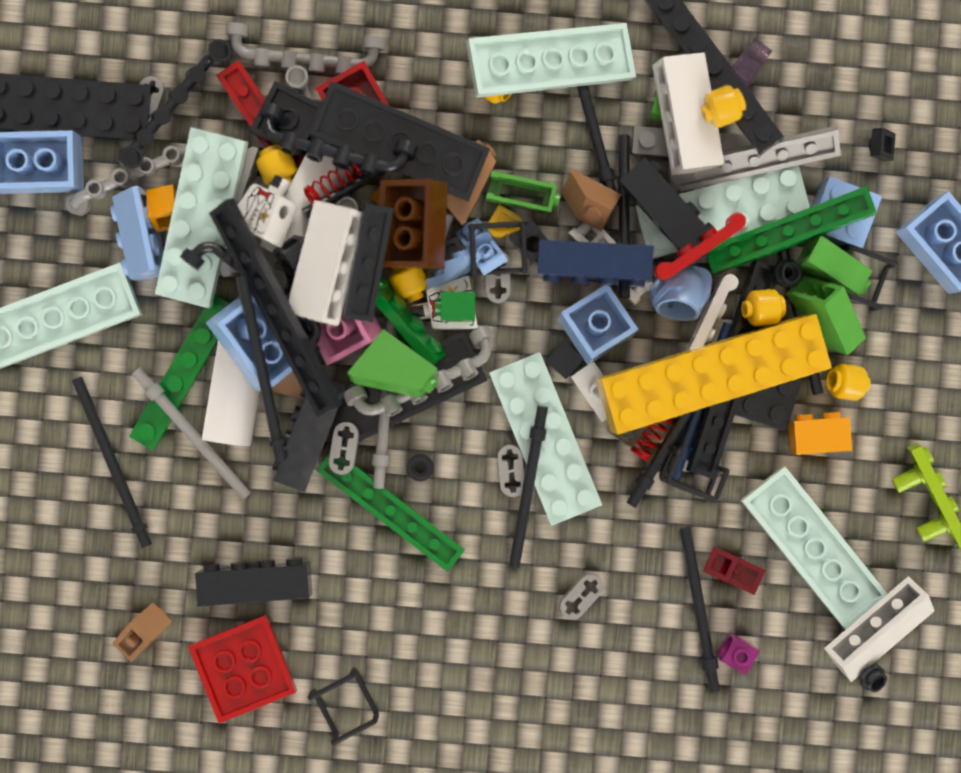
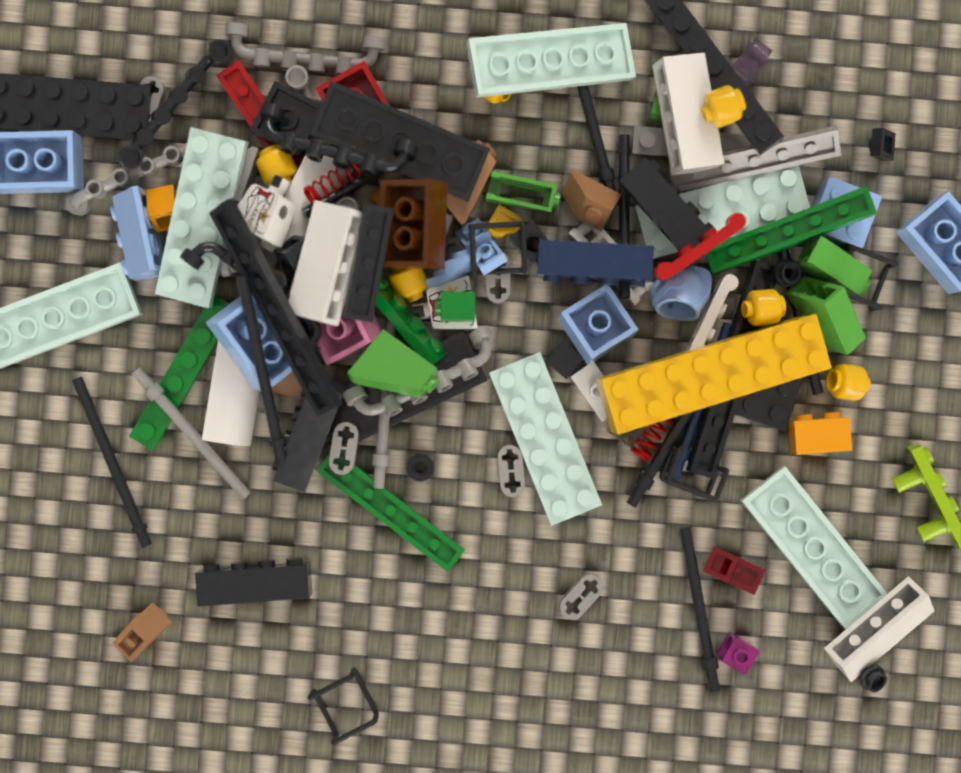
(242, 668): red plate -> none
(537, 435): black bar -> none

